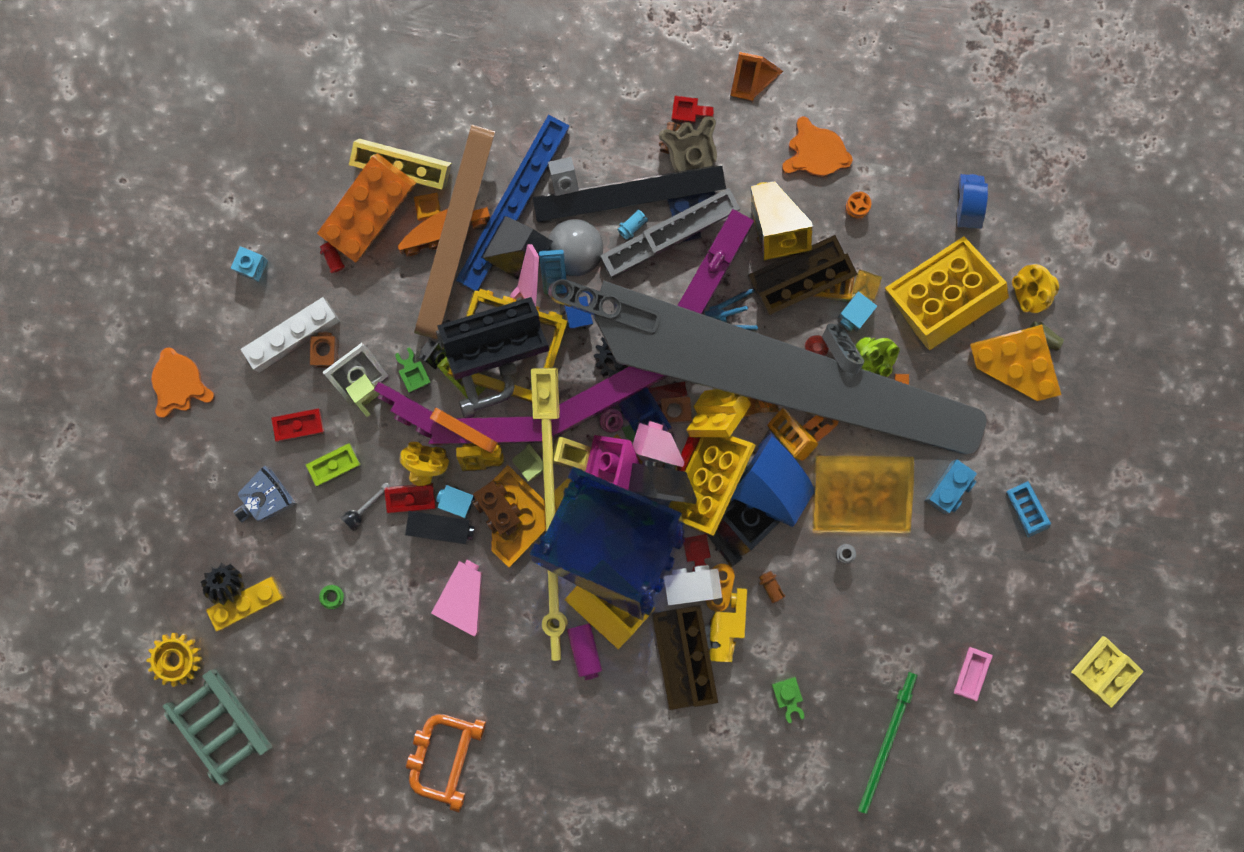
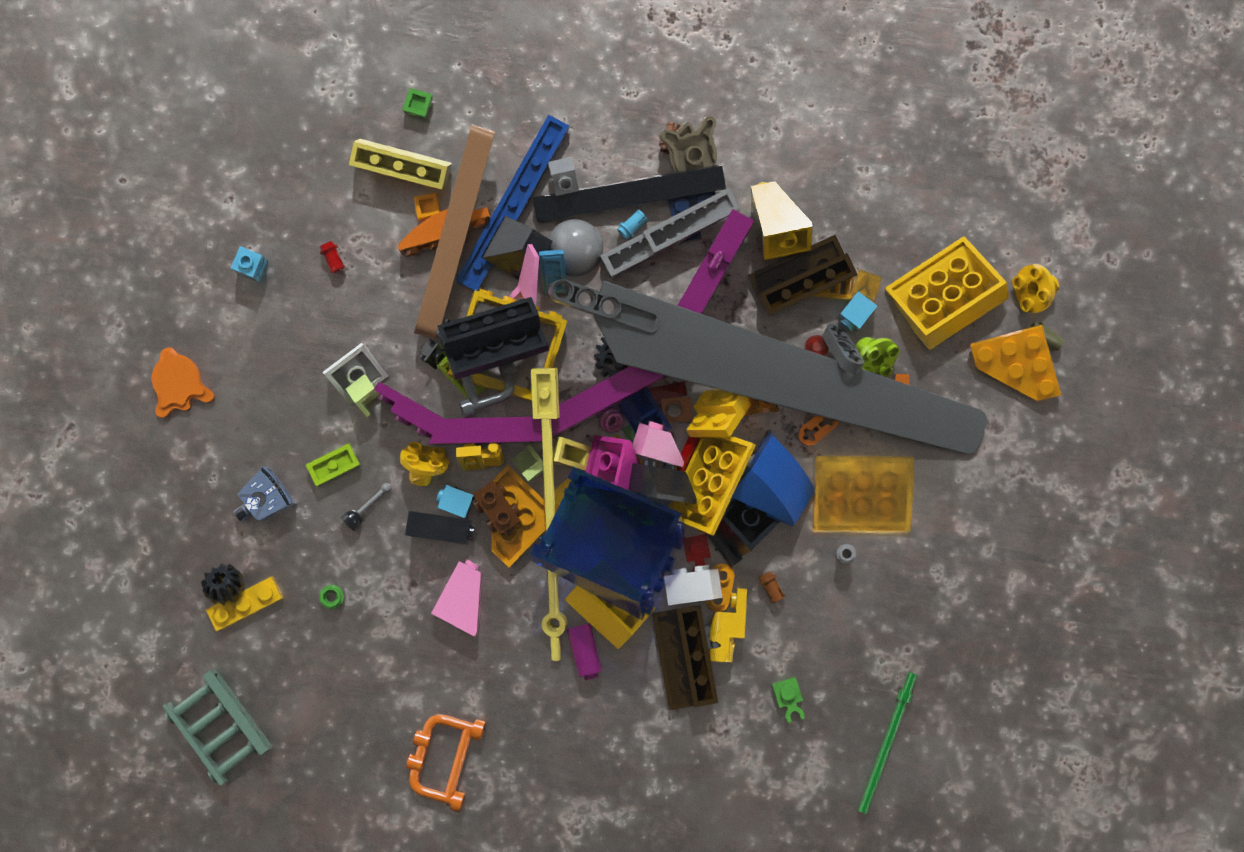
(161, 662): yellow gear -> none
(290, 335): white brick -> none
(297, 425): red plate -> none
(316, 342): dark orange brick -> none
(366, 207): orange brick -> none
(409, 498): red plate -> none
(413, 374): bright green plate -> none
(417, 103): none -> bright green plate
(463, 430): orange beam -> none
(575, 317): blue panel -> none
(687, 109): red plate -> none
(716, 313): dark azure plant -> none
(752, 75): orange slope -> none
(803, 444): light orange slope -> none
(817, 151): orange tile -> none
(860, 200): orange wheel -> none
(951, 486): dark azure brick -> none
(972, 201): blue brick -> none
(973, 674): bright pink tile -> none
(1045, 522): dark azure slope -> none
(1107, 671): light yellow slope -> none

